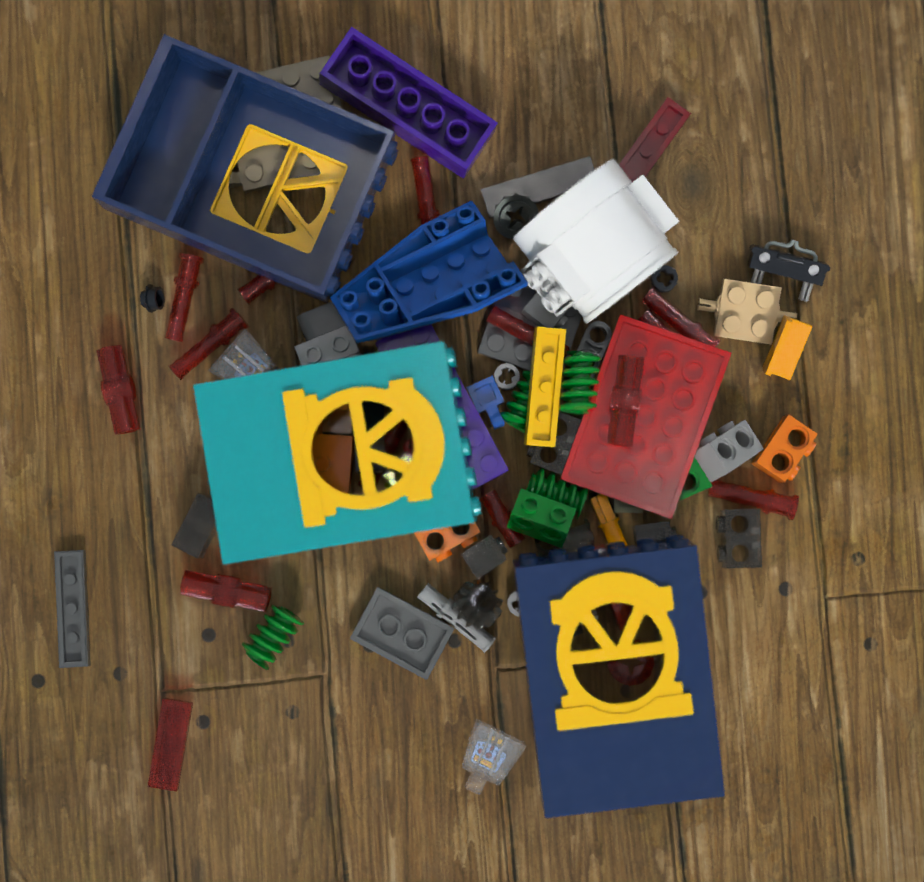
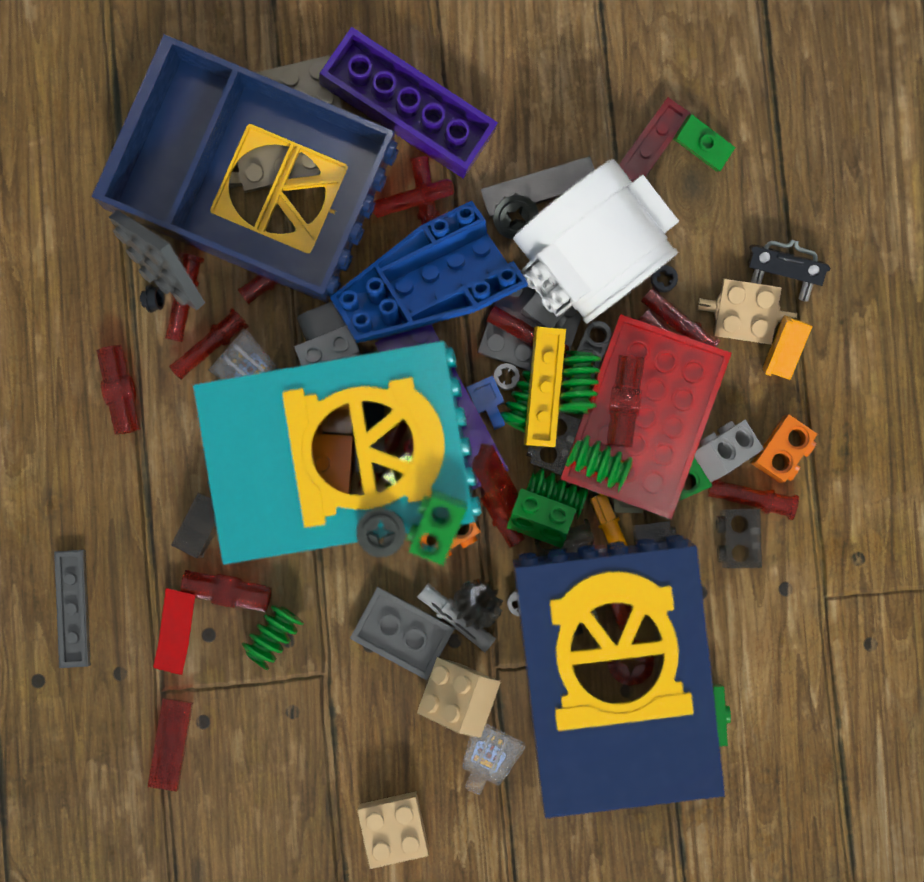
(156, 260): none -> dark grey plate
(174, 631): none -> red sticker
(370, 541): none -> pearl dark grey gear
(393, 830): none -> tan brick
(421, 195): none -> clear red axle
(442, 528): none -> green brick
(458, 697): none -> tan brick
(485, 555): clear smoke brick -> none
(495, 480): none -> clear red plate
(599, 462): none -> green piece
(704, 143): none -> green plate
(723, 714): none -> green plate

